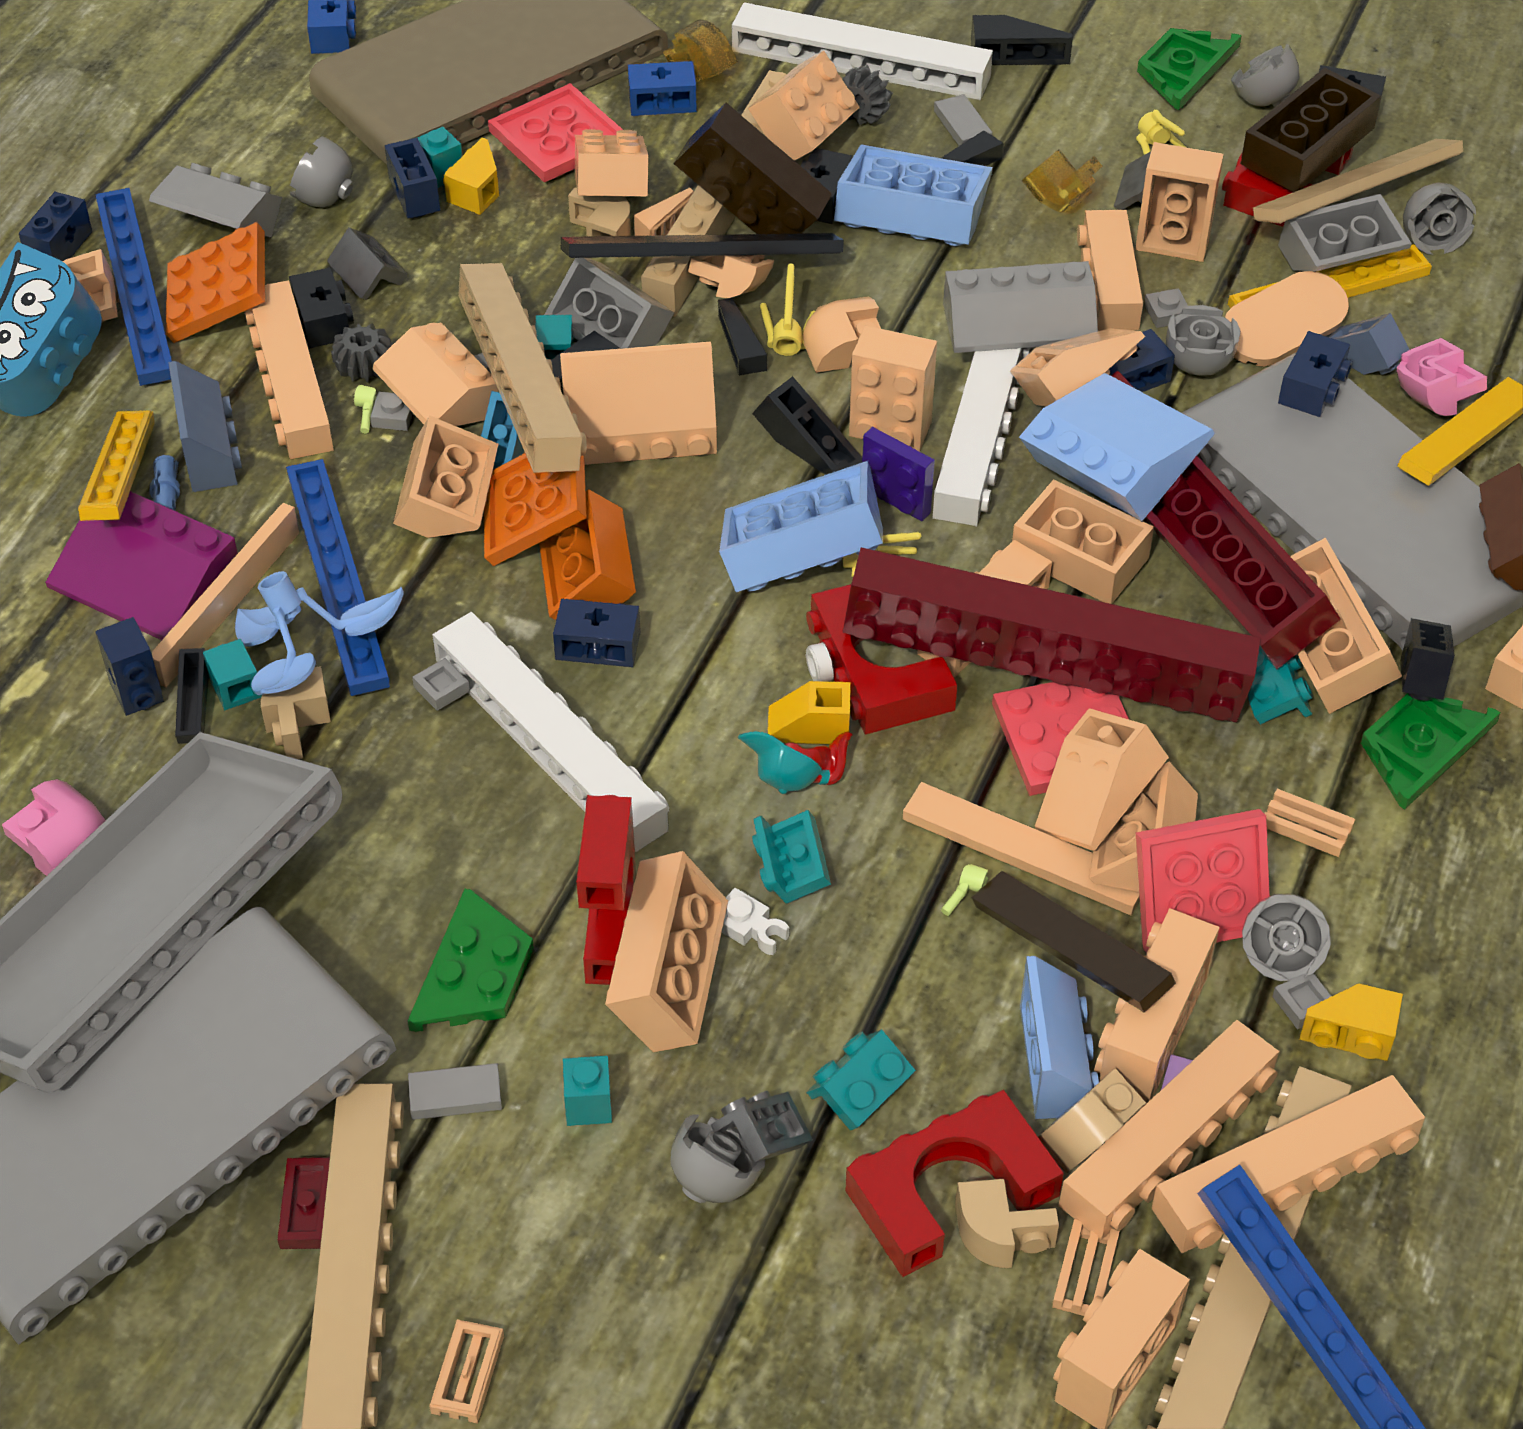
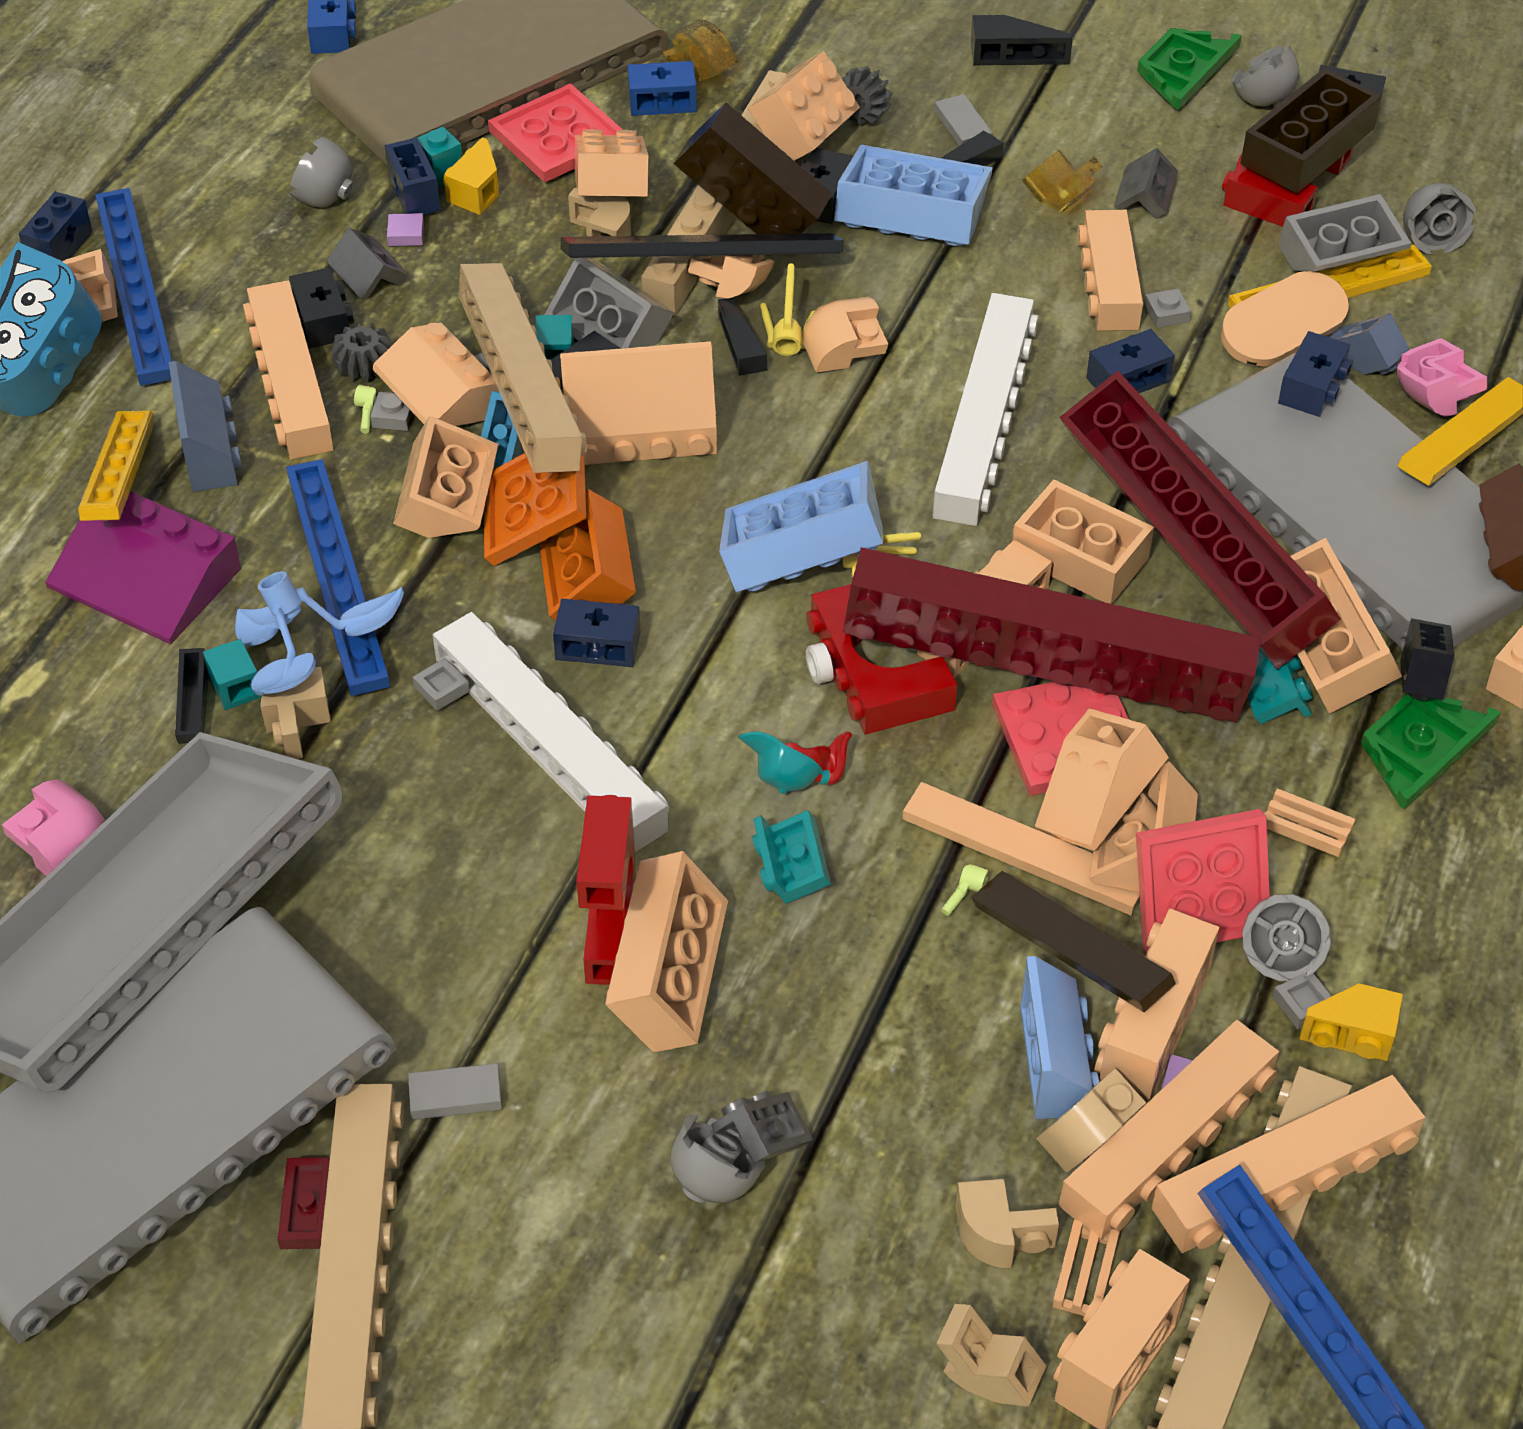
(129, 666): dark blue brick -> none
(164, 486): medium blue pin -> none
(215, 282): orange plate -> none
(218, 198): light grey slope -> none
(226, 591): light nougat tile -> none
(405, 229): none -> lavender tile
(457, 1407): light nougat tile -> none
(473, 968): green wing -> none
(587, 1090): teal brick -> none
(659, 217): light nougat slope -> none
(749, 919): white plate -> none
(805, 429): black slope -> none
(811, 713): yellow slope -> none
(861, 1077): teal bracket -> none
(892, 385): light nougat brick -> none
(898, 56): white brick -> none
(899, 473): dark purple plate -> none
(985, 1134): red arch -> none
(987, 1363): none -> tan brick
(1019, 306): light grey slope -> none
(1068, 364): light nougat slope -> none
(1116, 443): light blue slope -> none
(1157, 128): light yellow plant -> none
(1178, 201): light nougat brick -> none
(1202, 339): light grey cylinder -> none
(1357, 180): tan tile -> none

